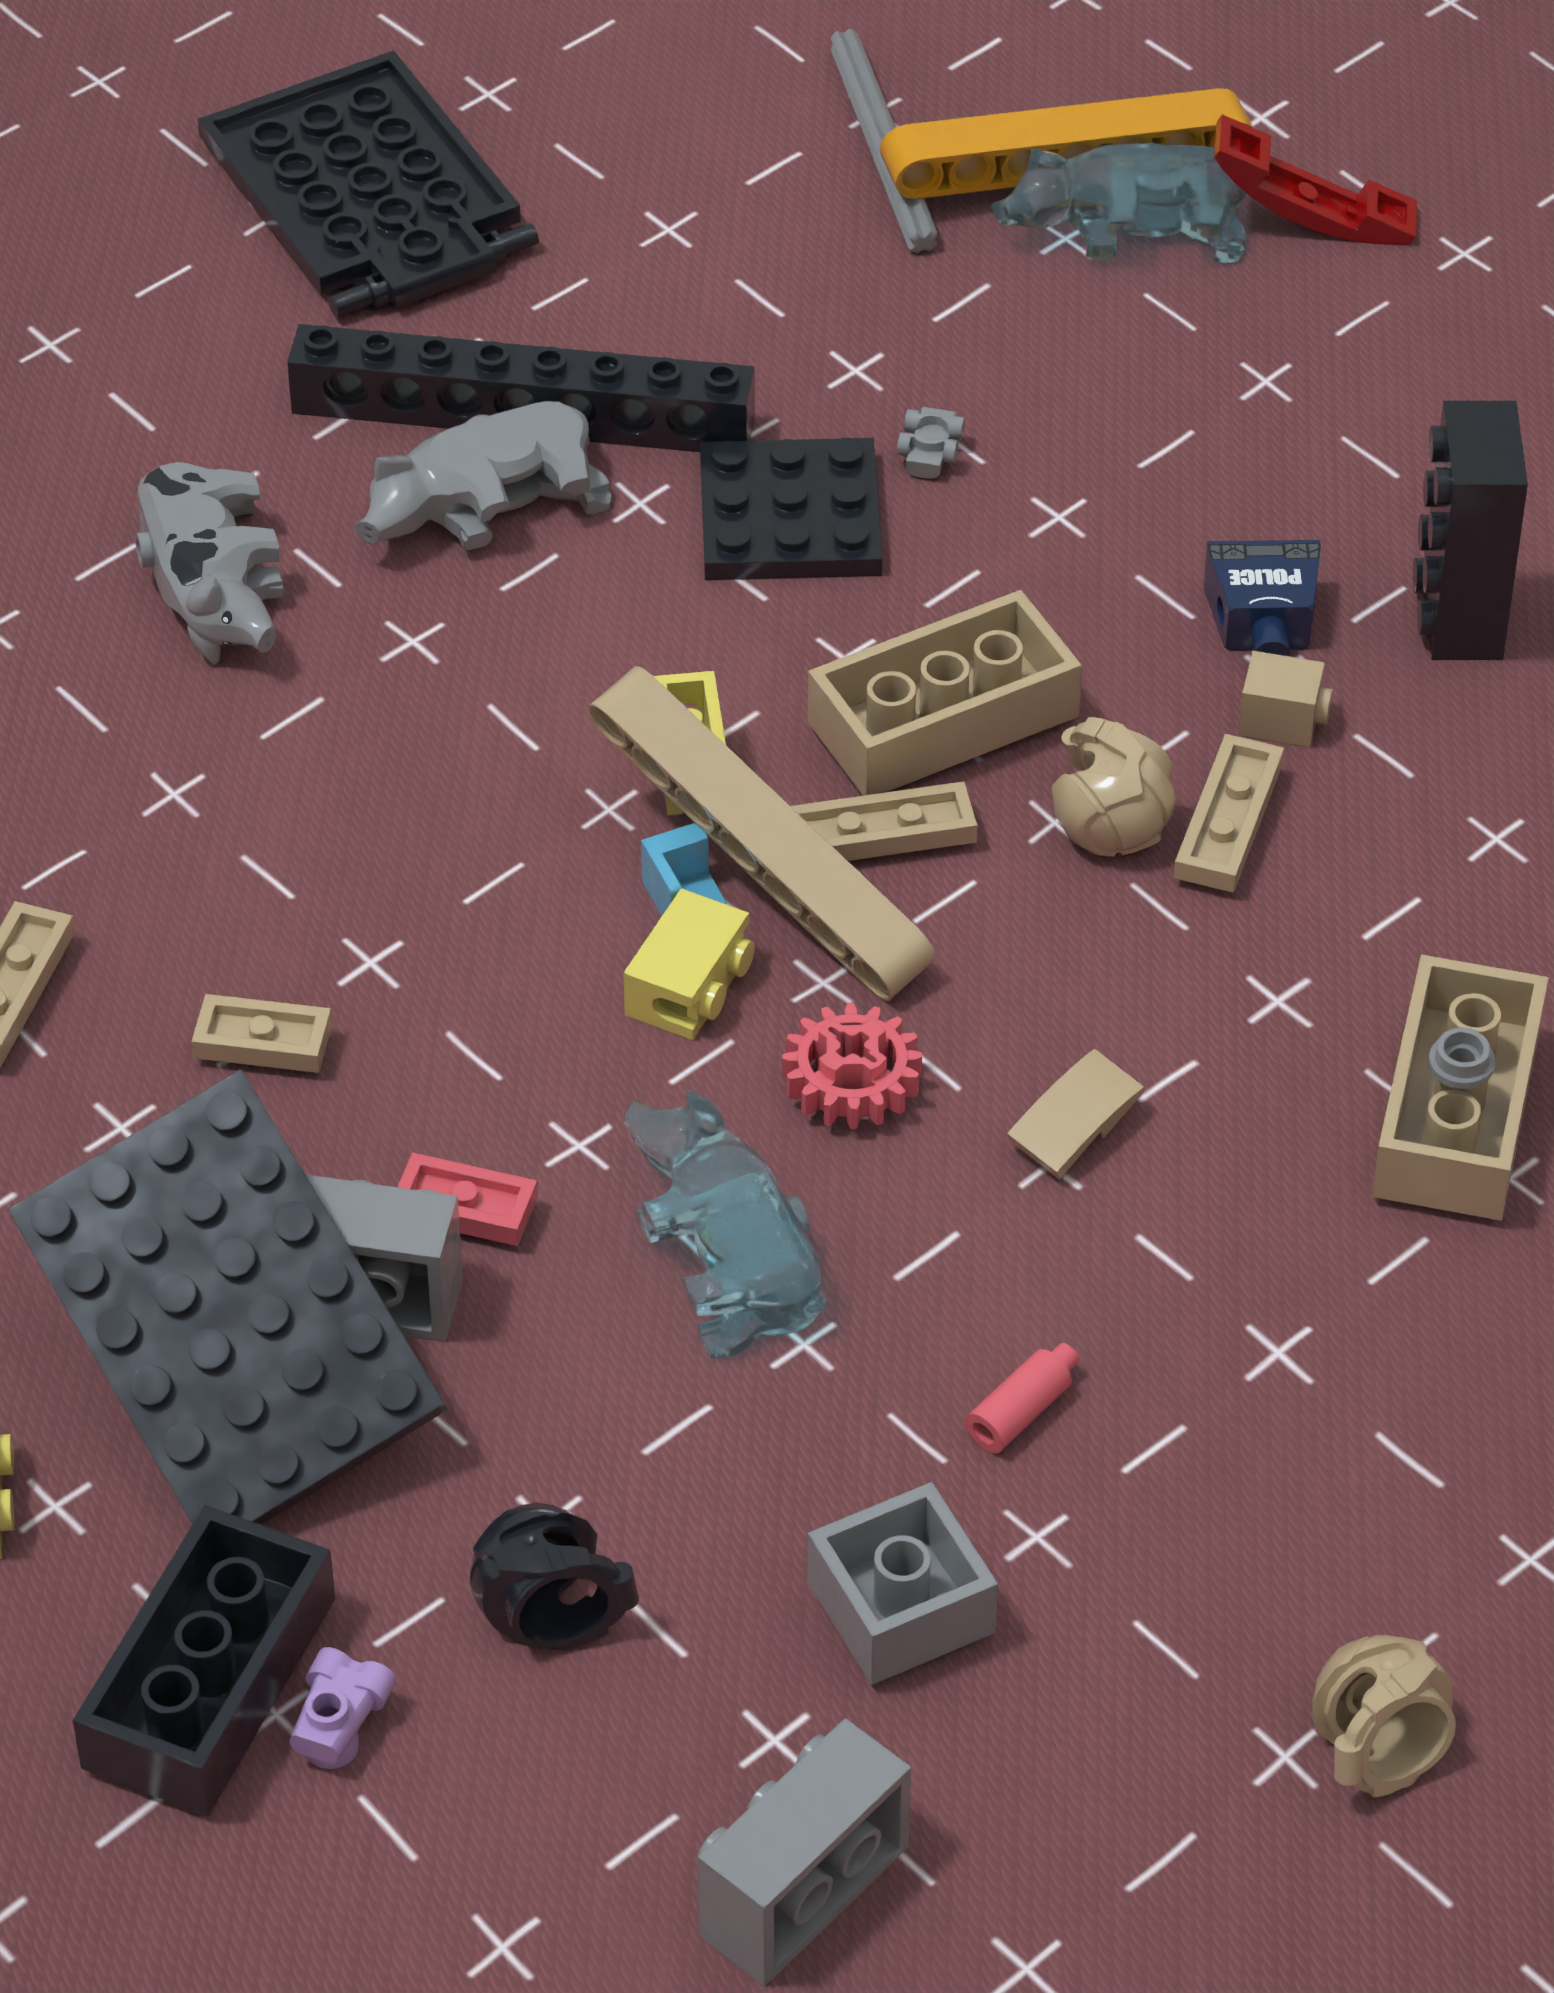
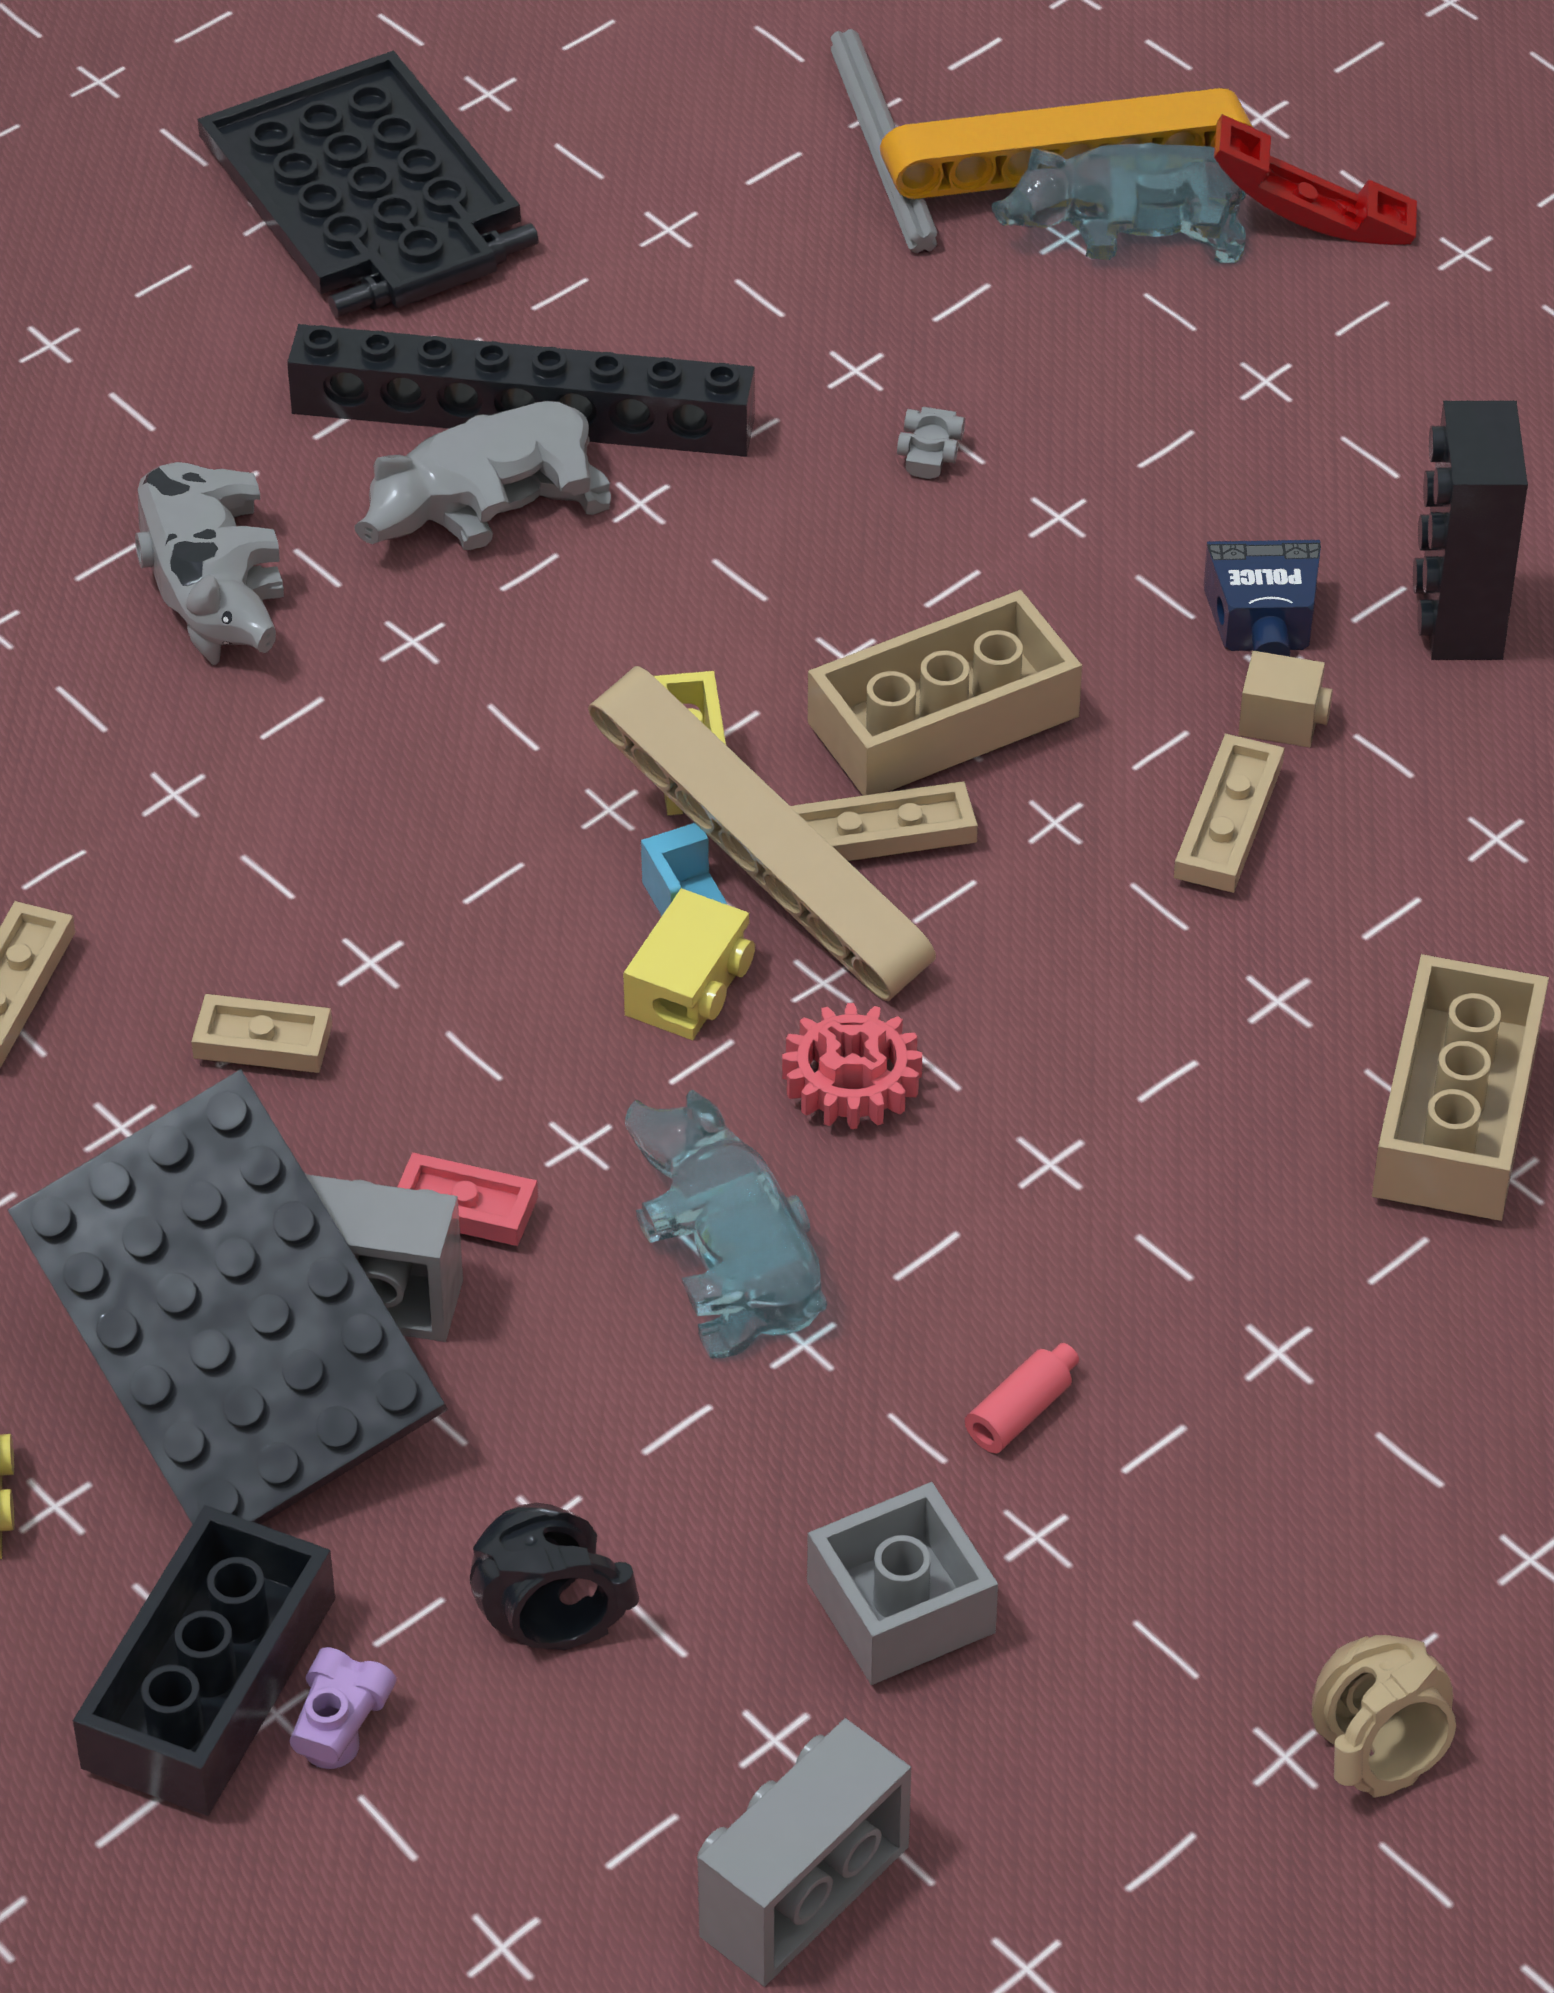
(790, 509): black plate -> none
(1074, 1112): tan slope -> none
(1119, 795): tan helmet -> none
(1461, 1059): light grey plate -> none

